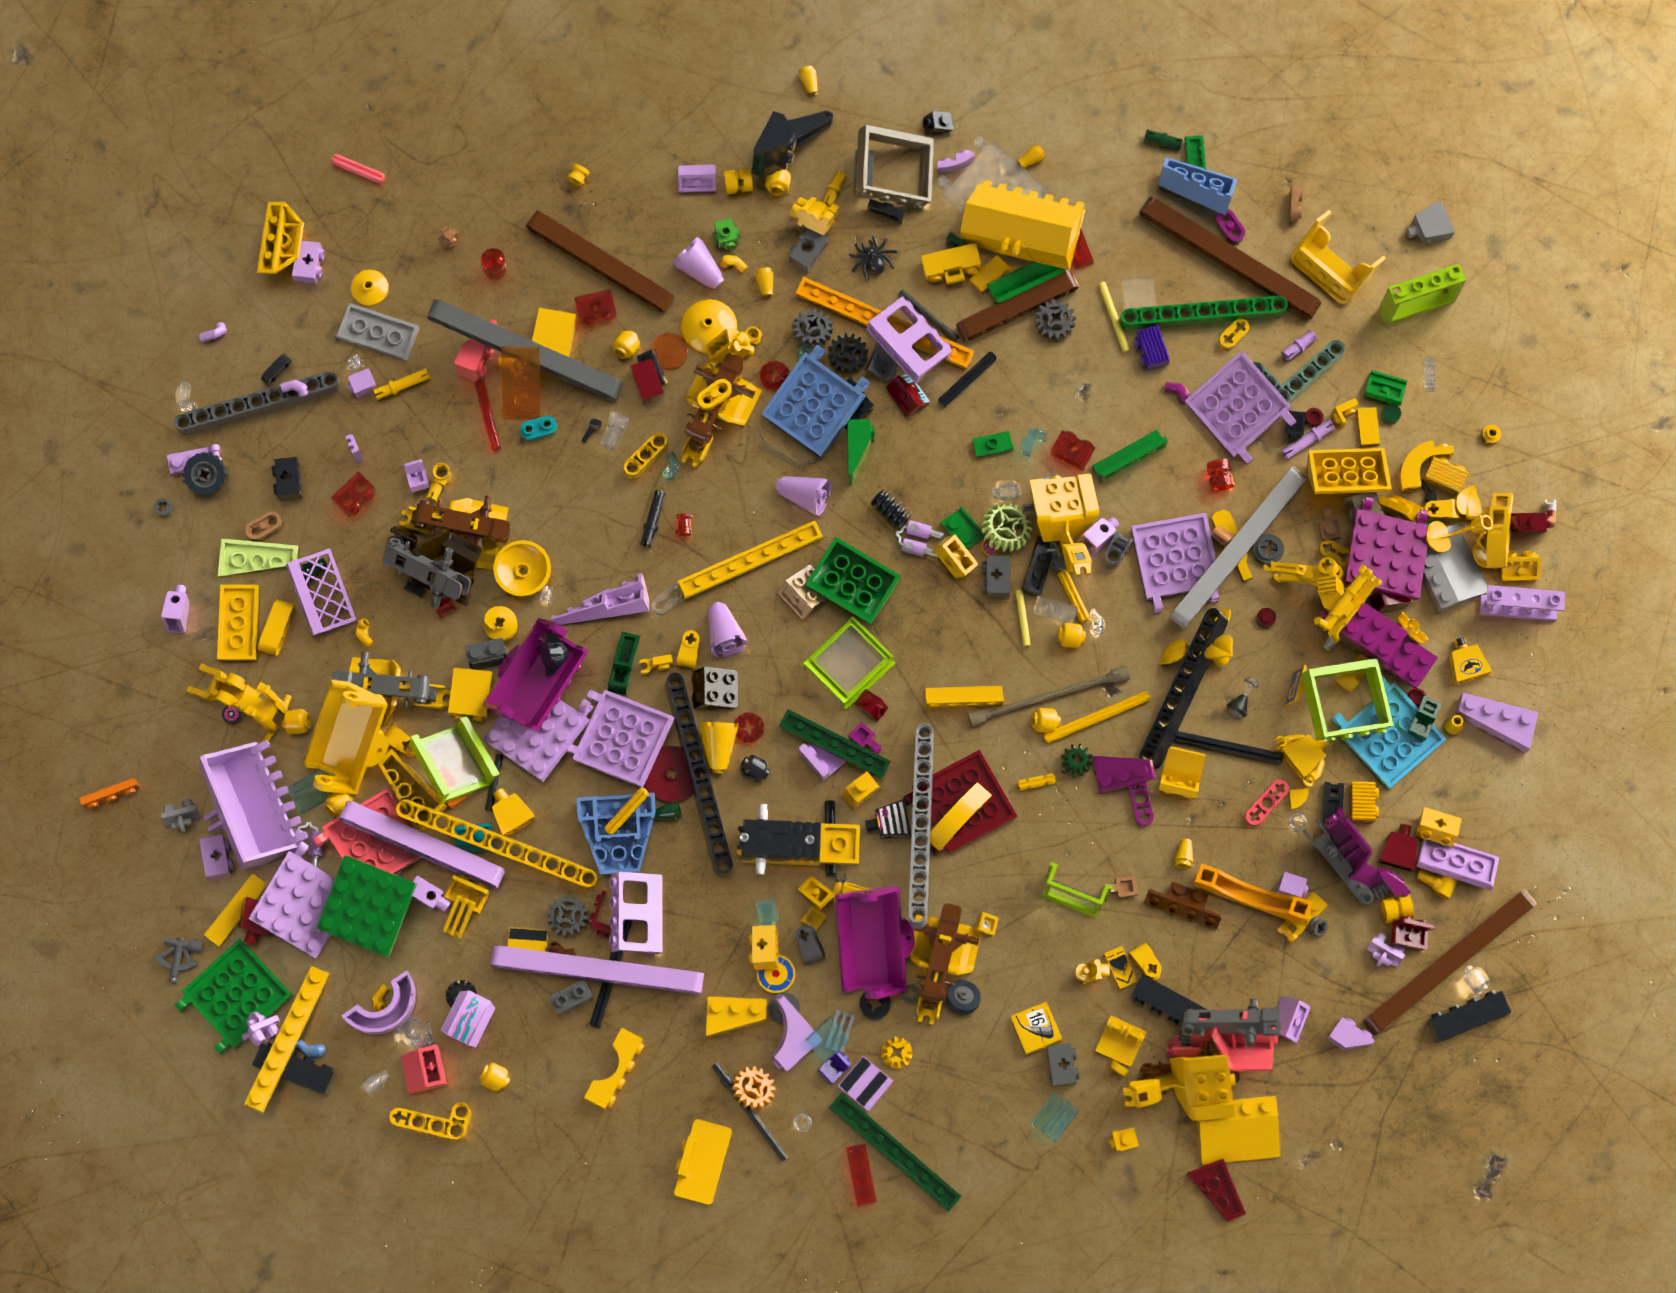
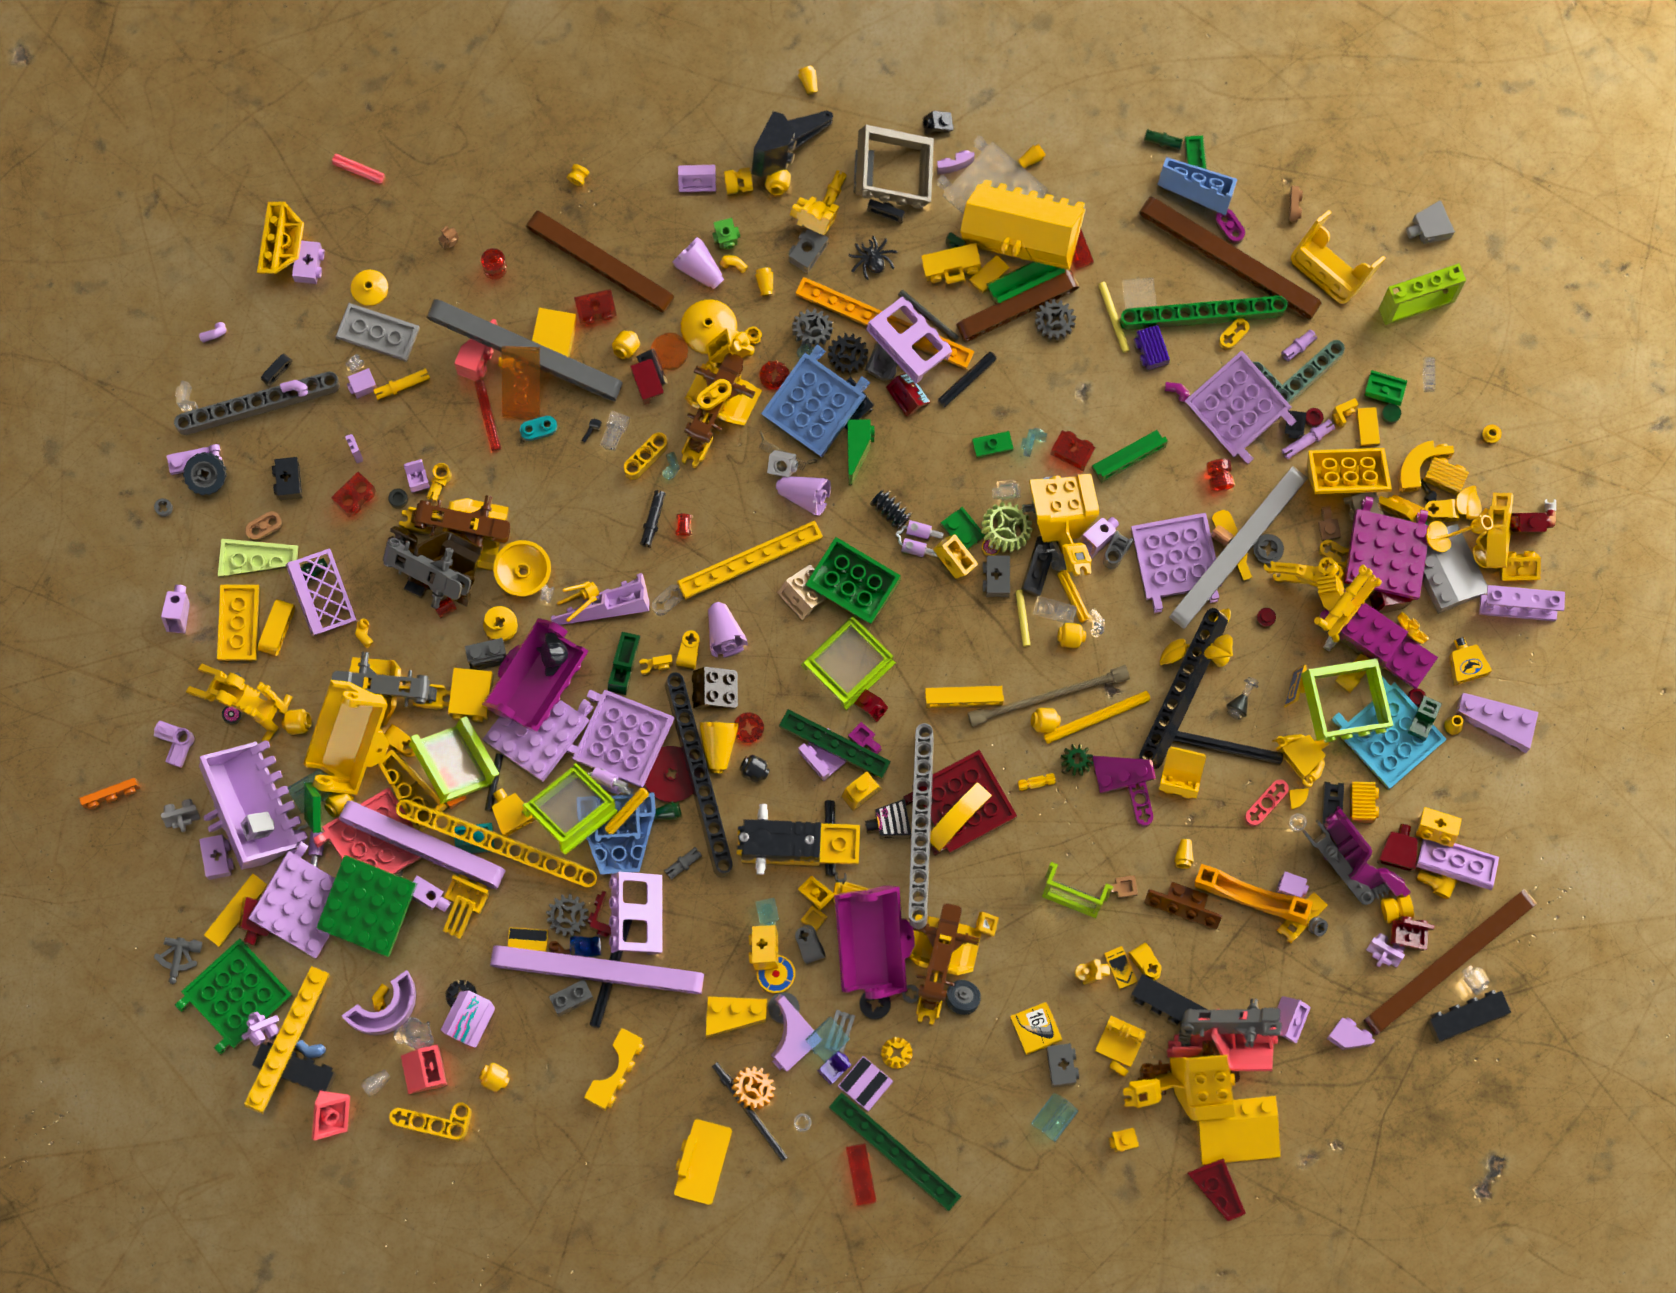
(172, 734): none -> lavender piece
(257, 826): none -> brick
(312, 807): none -> green tile
(330, 1114): none -> coral slope
(398, 498): none -> pearl dark grey tile
(571, 808): none -> piece
(585, 946): none -> clear blue bracket
(589, 591): none -> yellow plant
(610, 782): none -> lavender piece
(683, 863): none -> dark grey pin
(775, 466): none -> light grey brick

